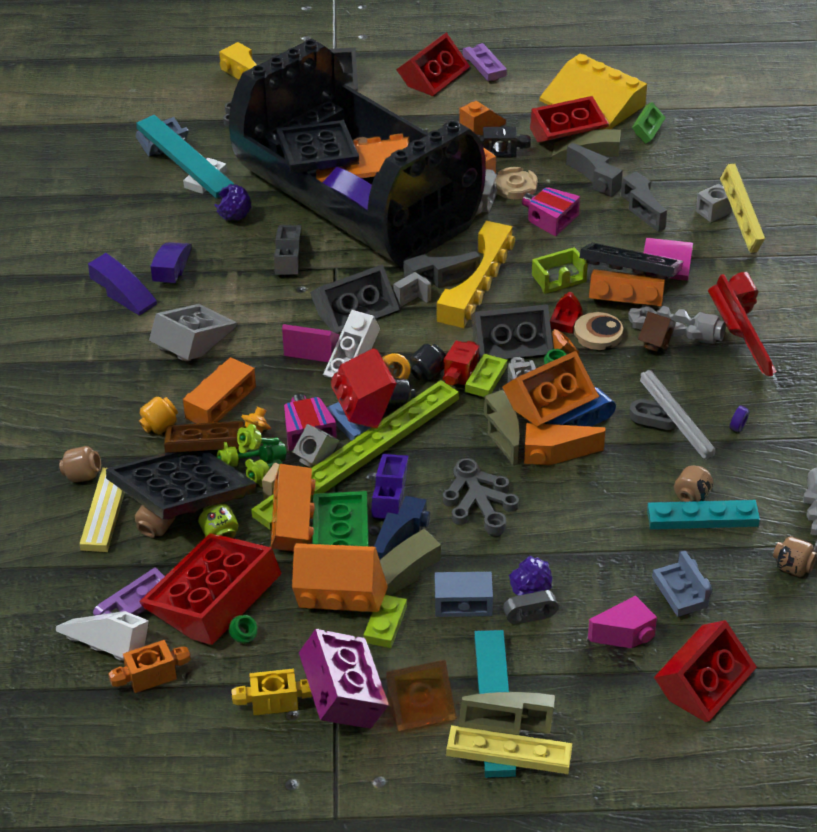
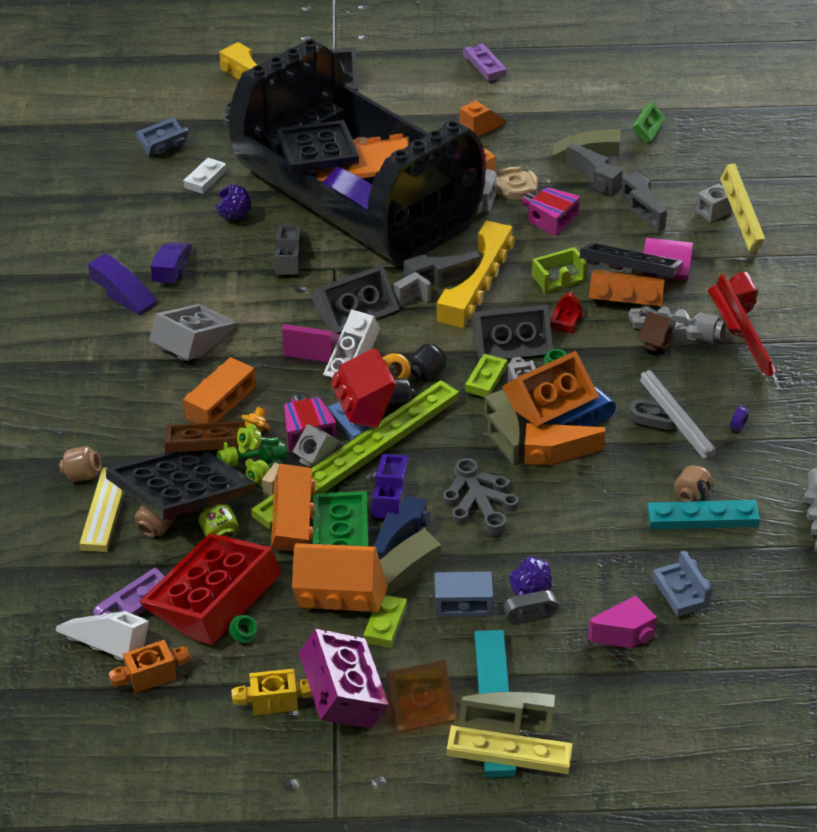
(158, 415): light orange head -> none
(183, 155): teal tile -> none
(434, 66): red slope -> none
(460, 362): red piece -> none
(504, 134): black piece -> none
(562, 342): orange slope -> none
(566, 119): red slope -> none
(598, 330): tan tile -> none
(613, 91): yellow slope -> none
(706, 670): red slope -> none
(795, 556): medium nougat head -> none

